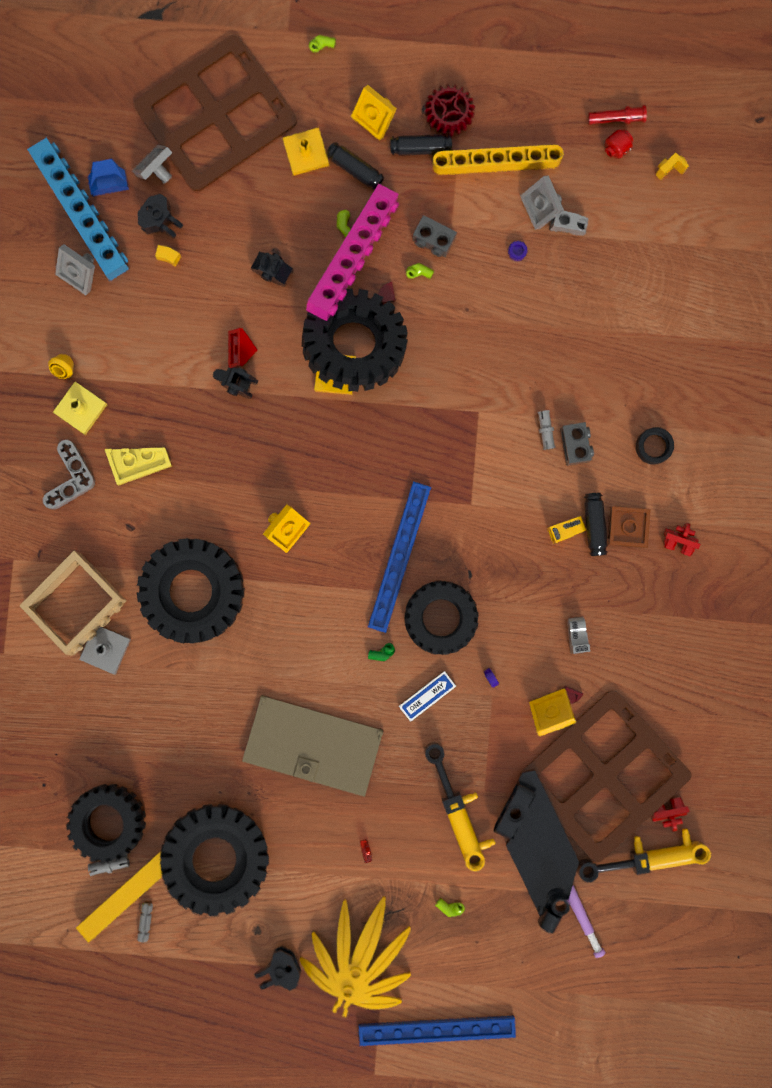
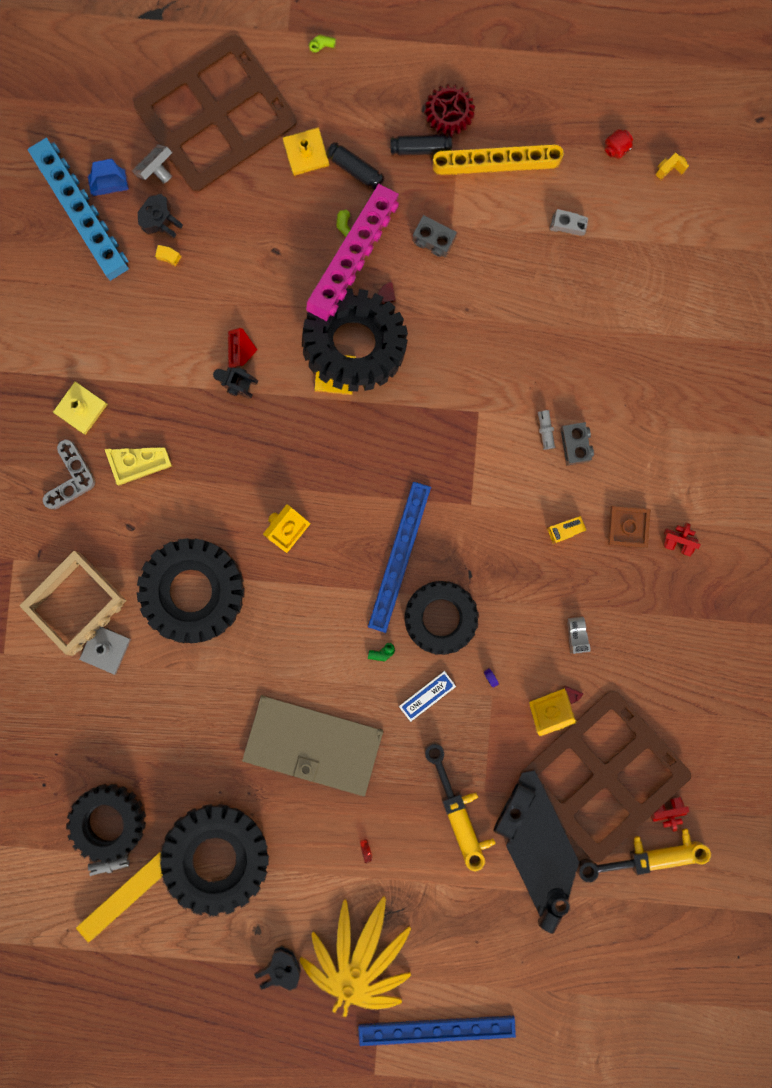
(61, 366): yellow cone -> none
(75, 269): light grey tile -> none
(145, 921): light grey axle -> none
(272, 268): black hinge -> none
(373, 112): yellow tile -> none
(419, 269): lime arm -> none
(450, 910): lime arm -> none
(517, 250): dark purple tile -> none
(542, 202): light grey tile -> none
(583, 919): lavender piece -> none
(595, 524): black axle -> none
(625, 115): red pin -> none
(655, 431): black tyre -> none

